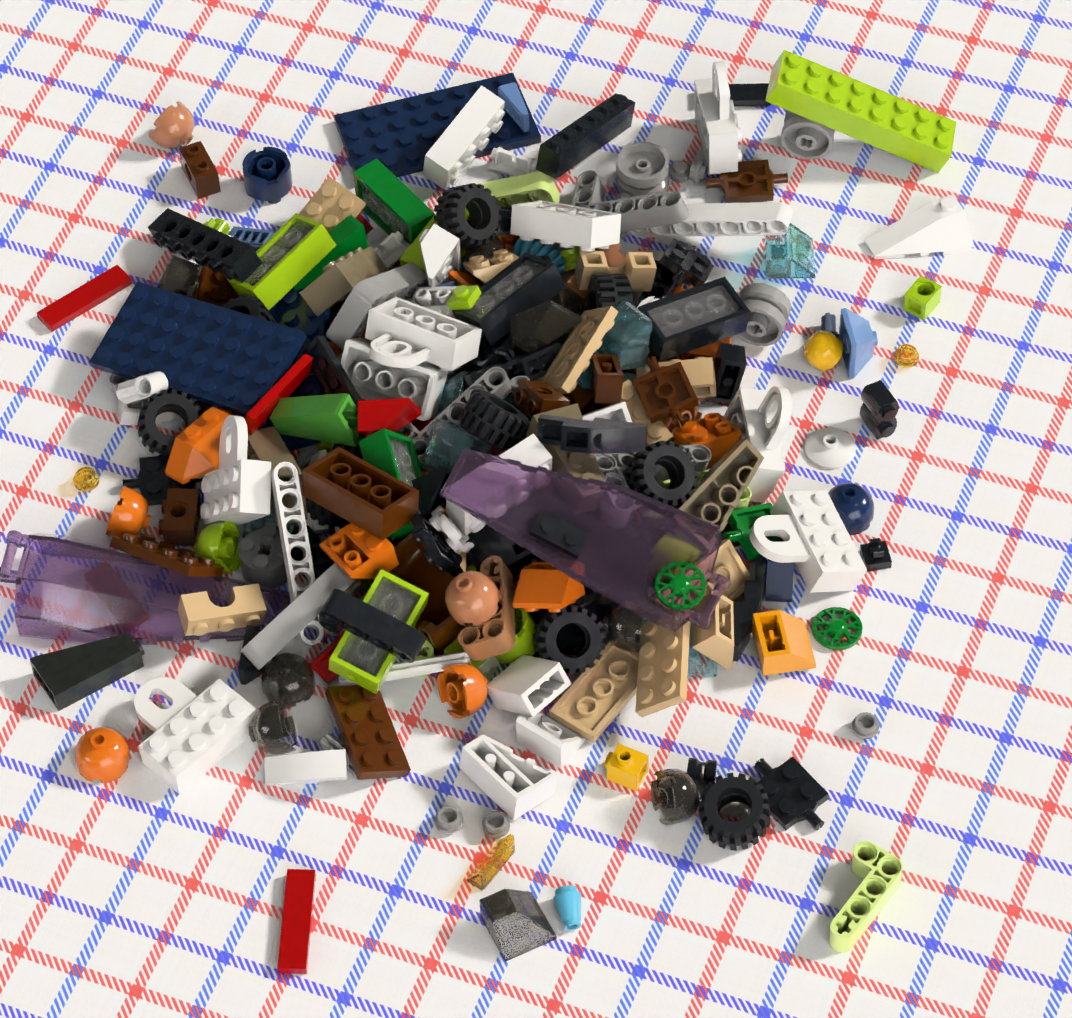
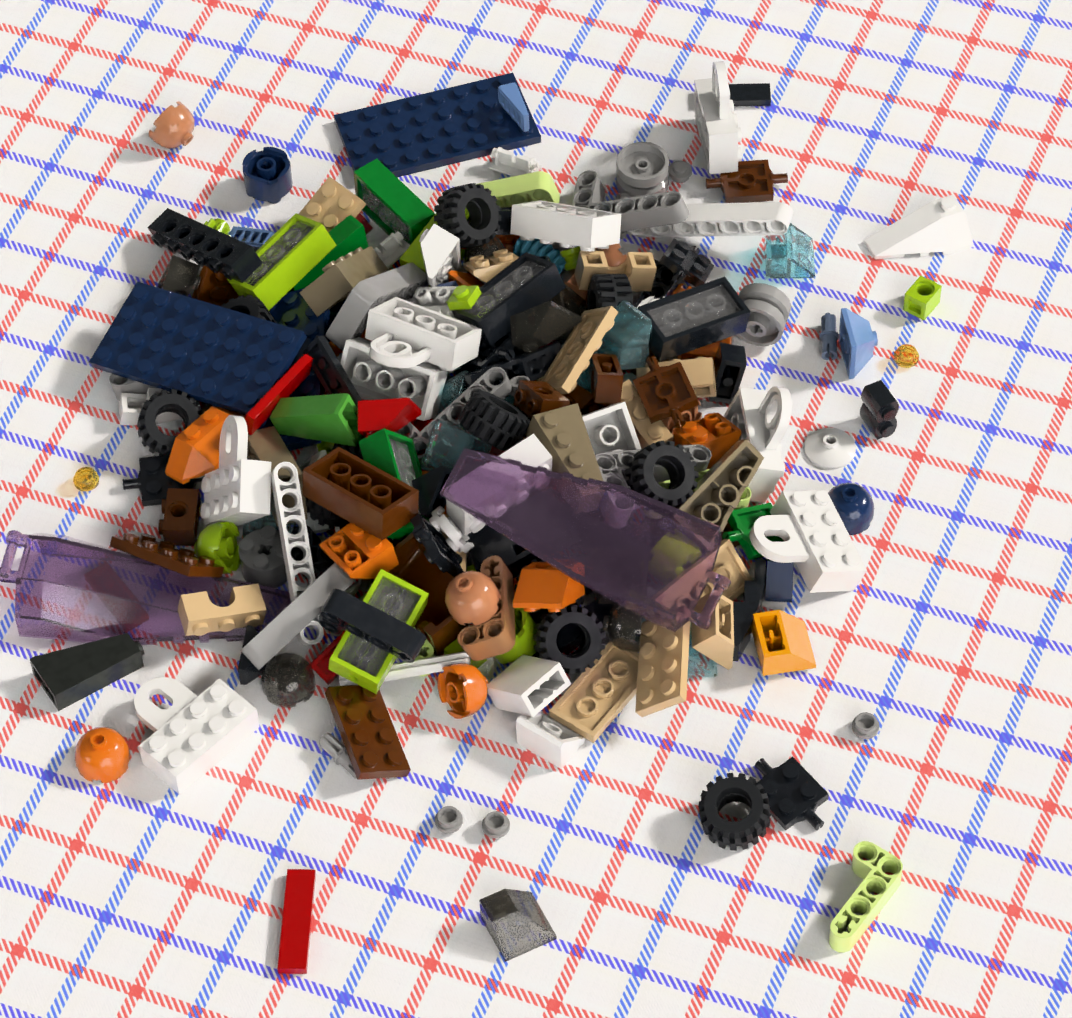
(84, 298): red tile -> none
(129, 514): orange cylinder -> none
(142, 387): white piece -> none
(199, 169): reddish brown brick -> none
(273, 729): clear smoke cylinder -> none
(306, 767): white slope -> none
(464, 138): white brick -> none
(492, 862): clear yellow slope -> none
(505, 777): white wedge -> none
(559, 534): black plate -> none
(569, 906): medium azure cone -> none
(585, 135): black brick -> none
(593, 436): black slope -> none
(626, 766): yellow brick -> none
(675, 795): clear smoke cylinder -> none
(680, 585): green wheel -> none
(695, 770): black wheel -> none
(698, 171): light grey plate -> none
(805, 137): light grey wheel -> none
(823, 350): yellow hair -> none
(837, 628): green wheel -> none
(861, 111): lime brick -> none
(875, 555): black tile -> none

